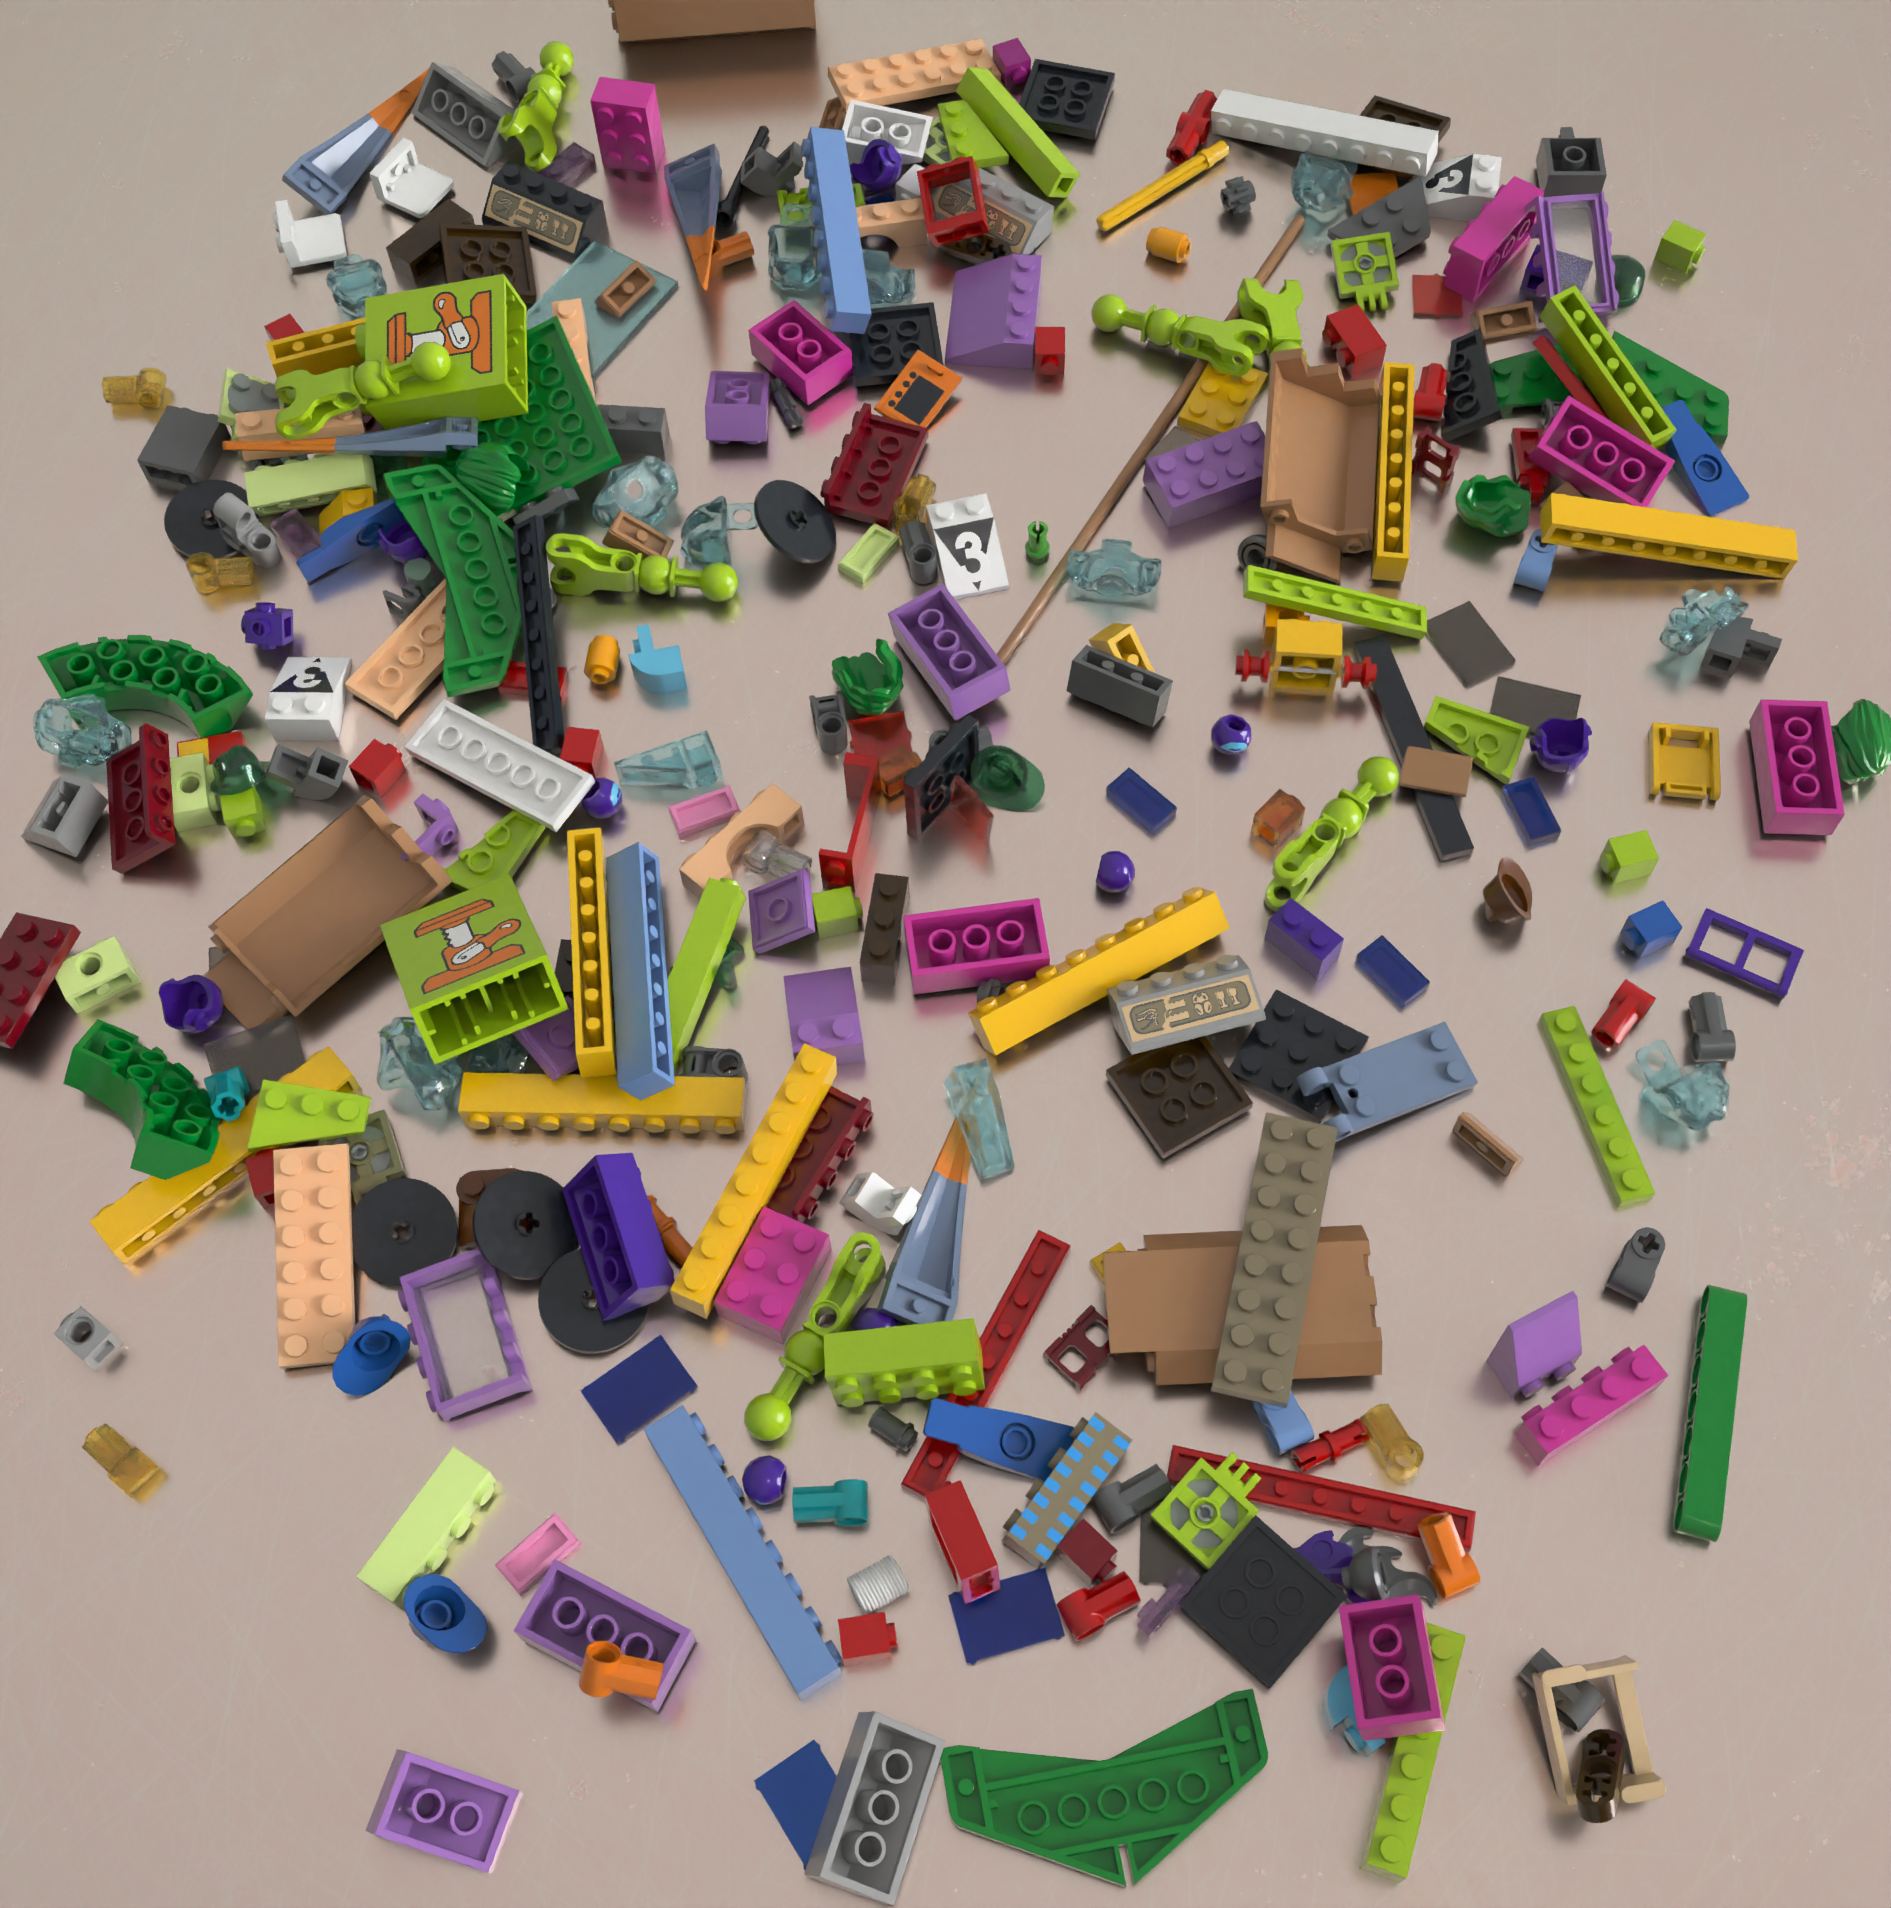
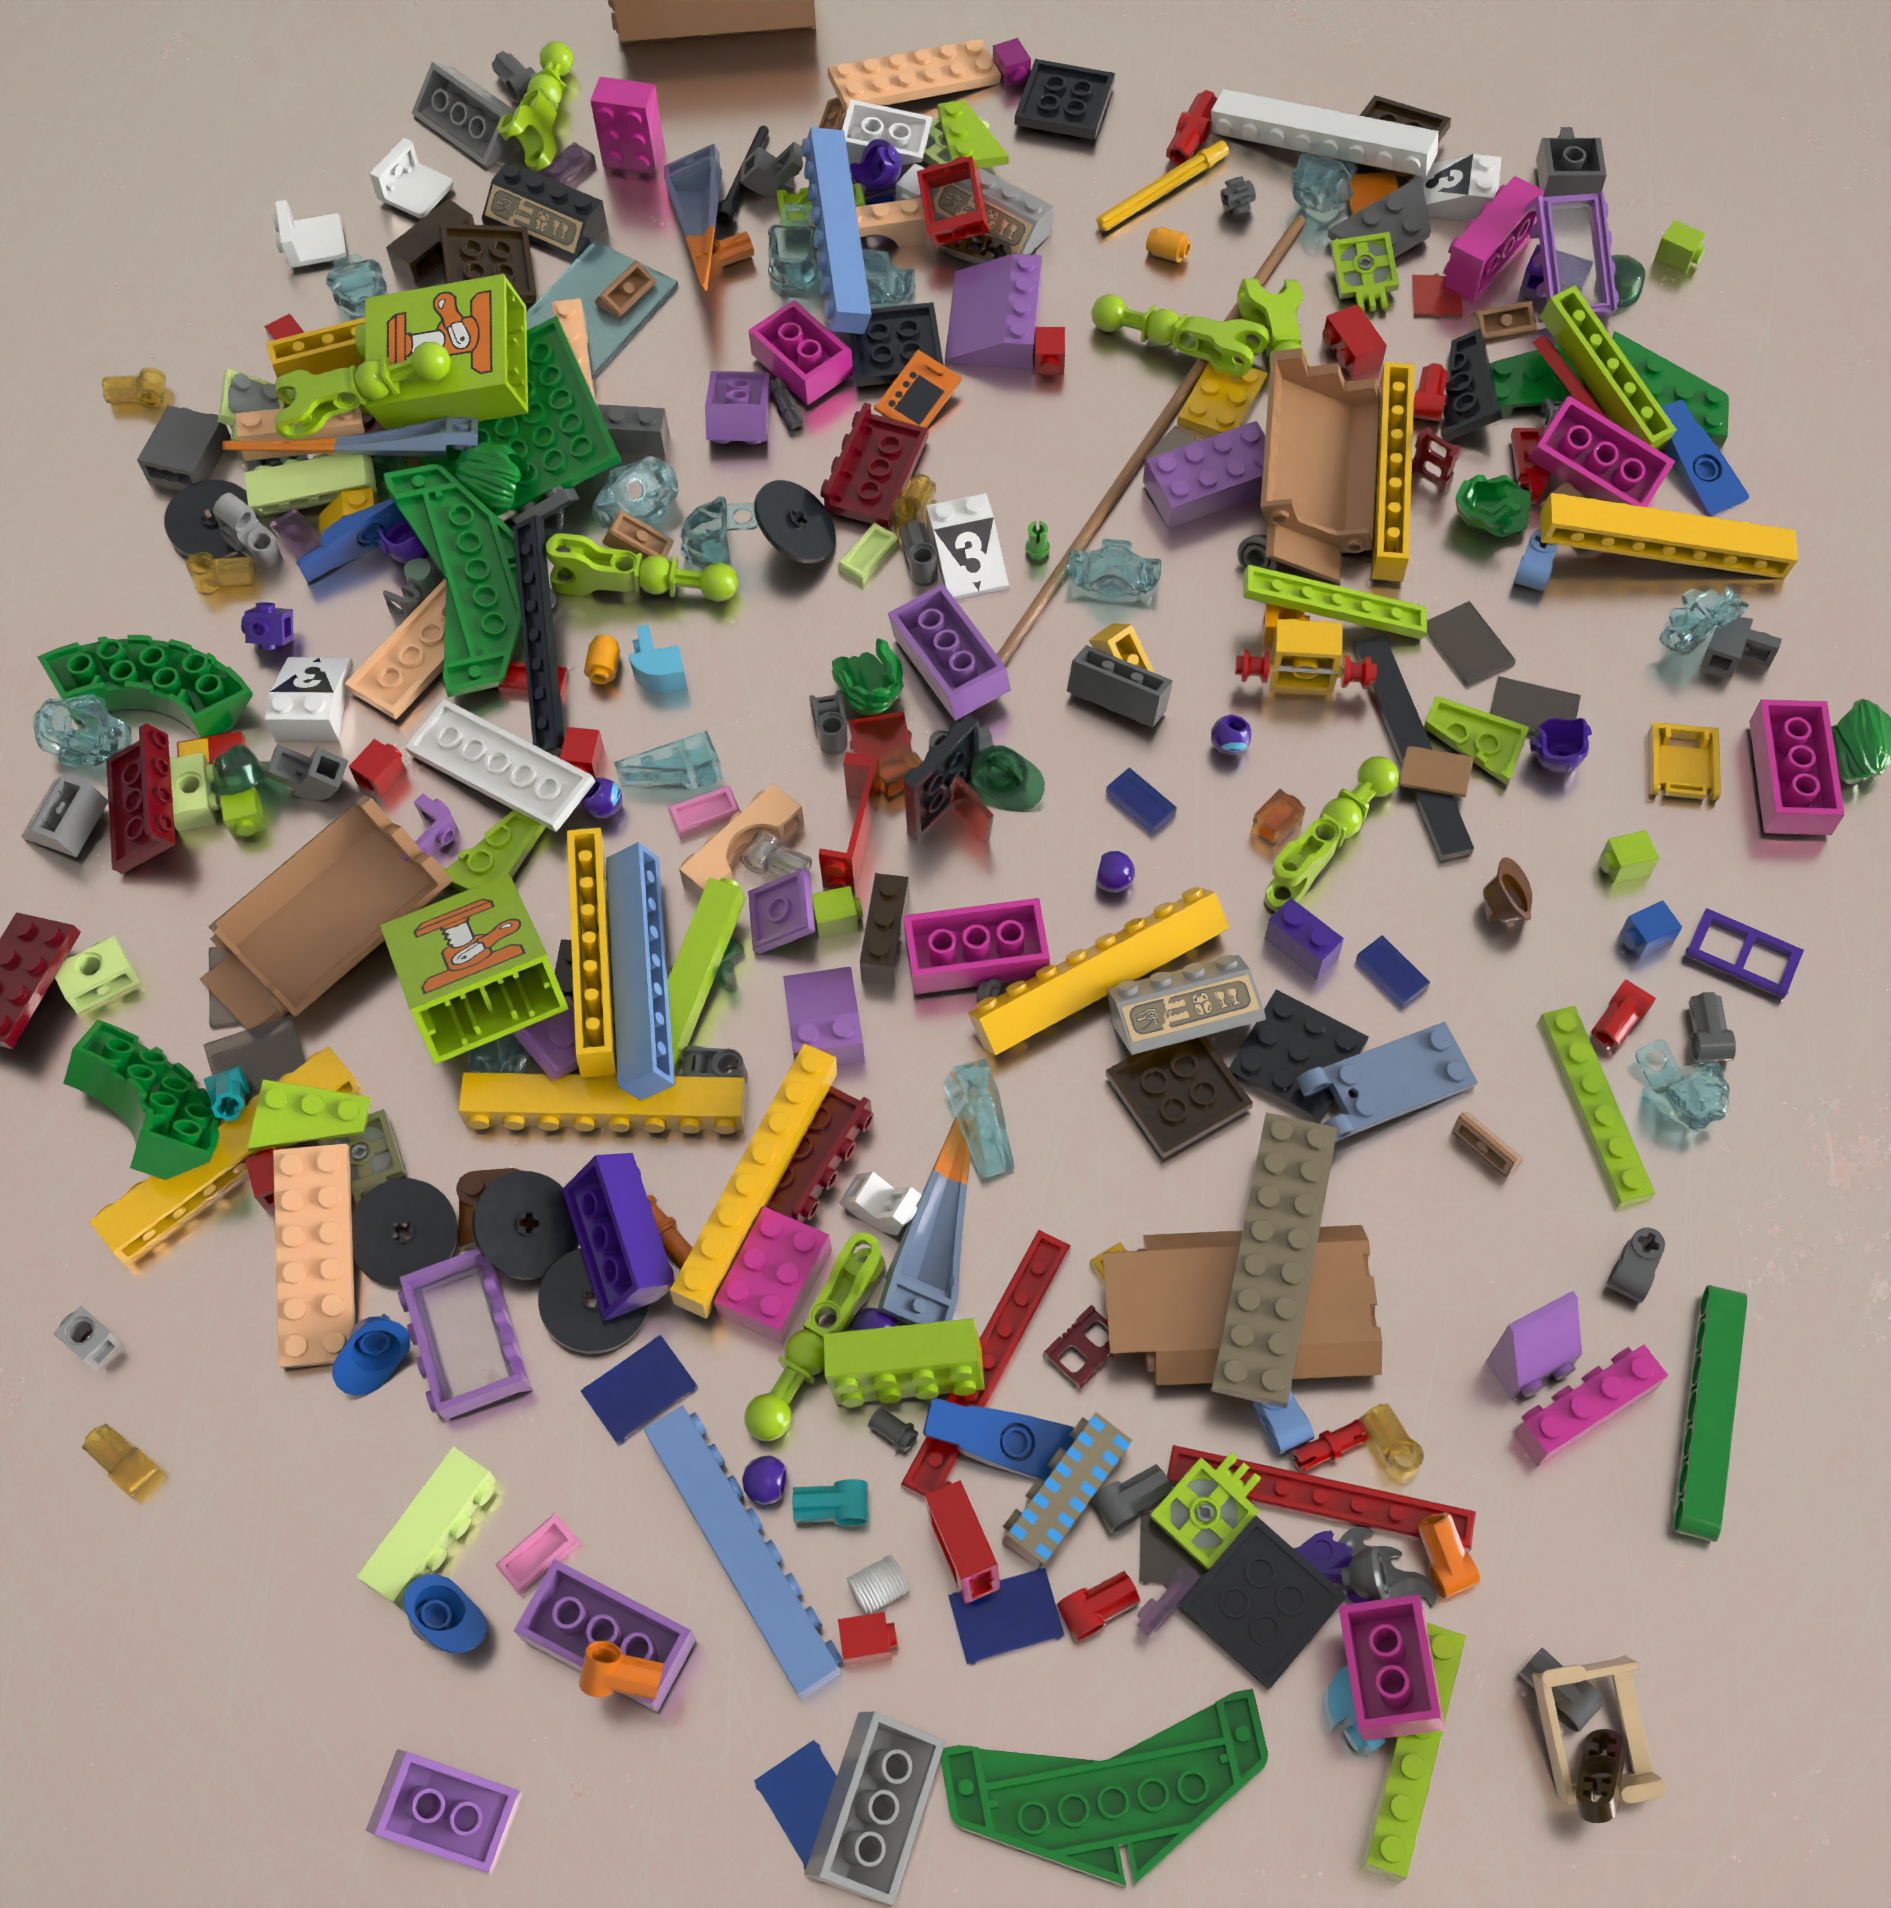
(191, 1003): dark purple cap -> none
(336, 166): sand blue plate -> none
(429, 1082): clear light blue piece -> none
(1017, 132): lime brick -> none
(1087, 1553): dark red brick -> none
(1531, 810): clear blue tile -> none

